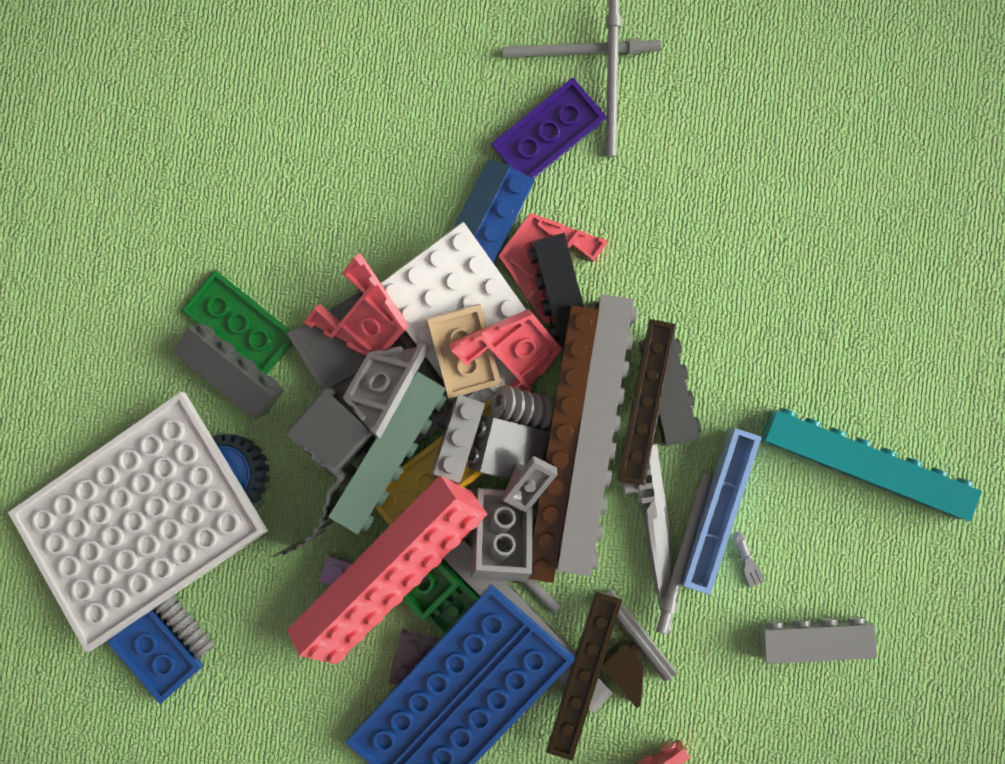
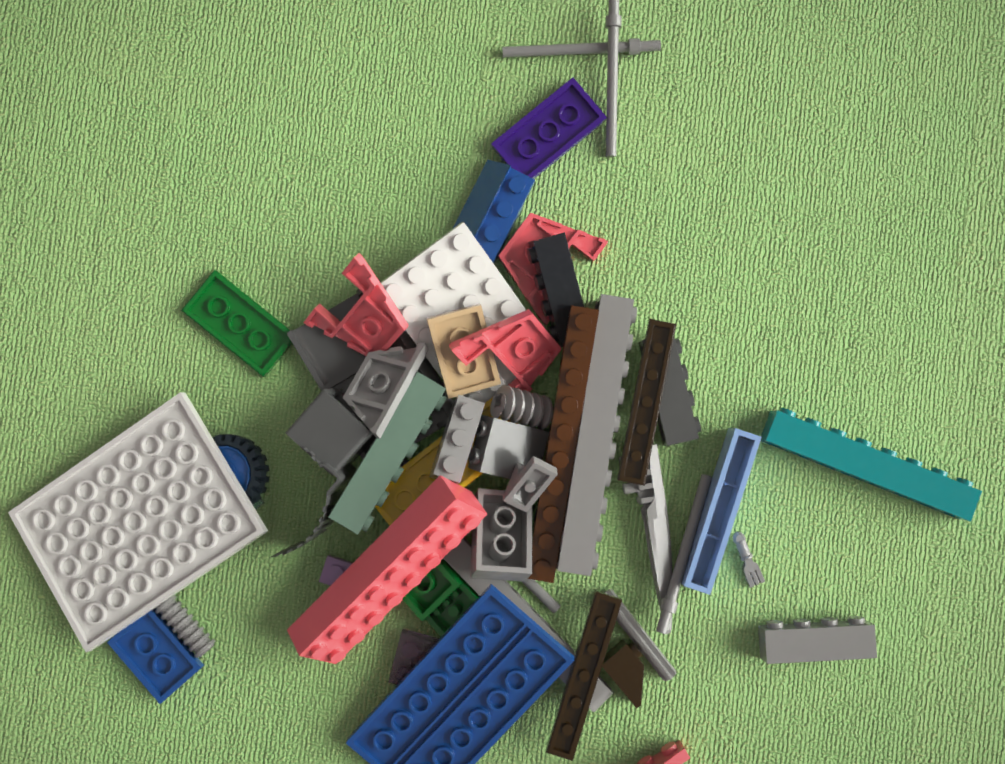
(228, 370): dark grey brick -> none

